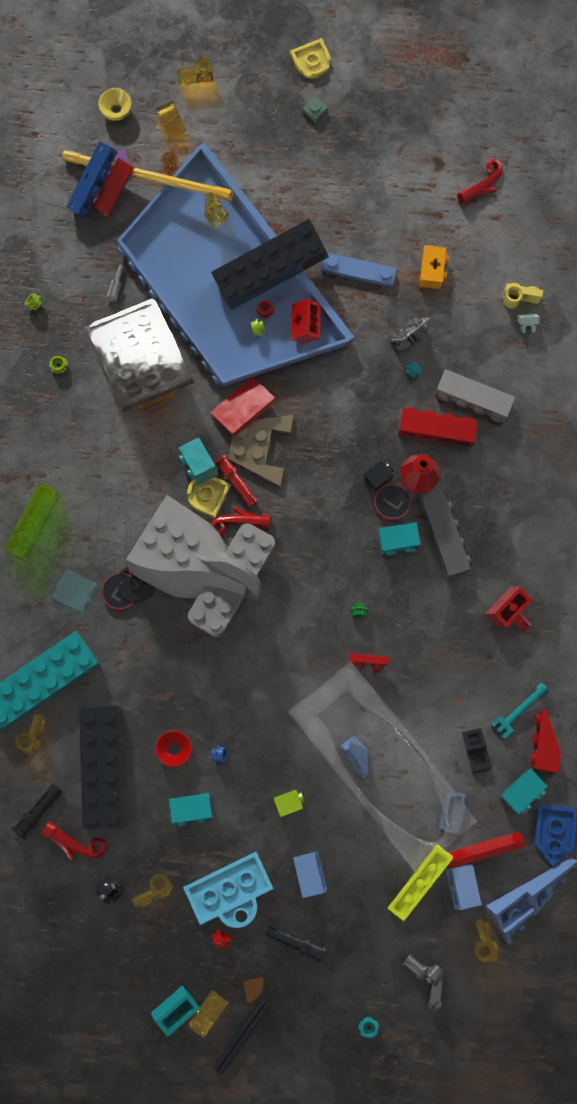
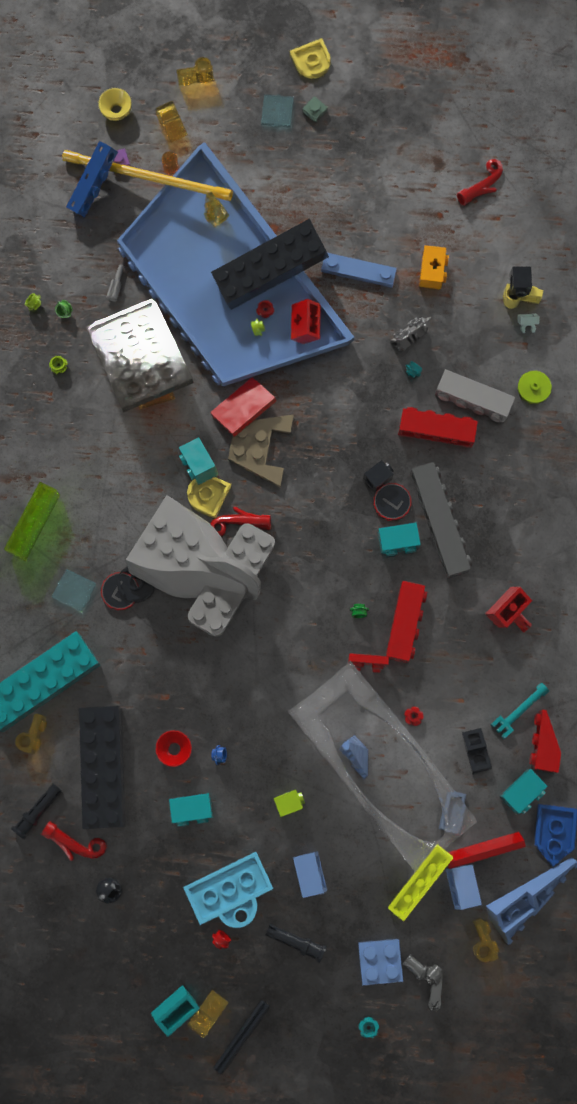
(63, 309): none -> bright green plate
(113, 186): red tile -> none
(145, 898): clear yellow plate -> none
(231, 473): red pin -> none
(253, 988): clear orange tile -> none
(277, 110): none -> clear light blue piece
(380, 962): none -> medium blue plate
(405, 622): none -> red brick
(413, 711): none -> red plate
(420, 473): red cone -> none
(520, 280): none -> black brick
(534, 387): none -> lime piece

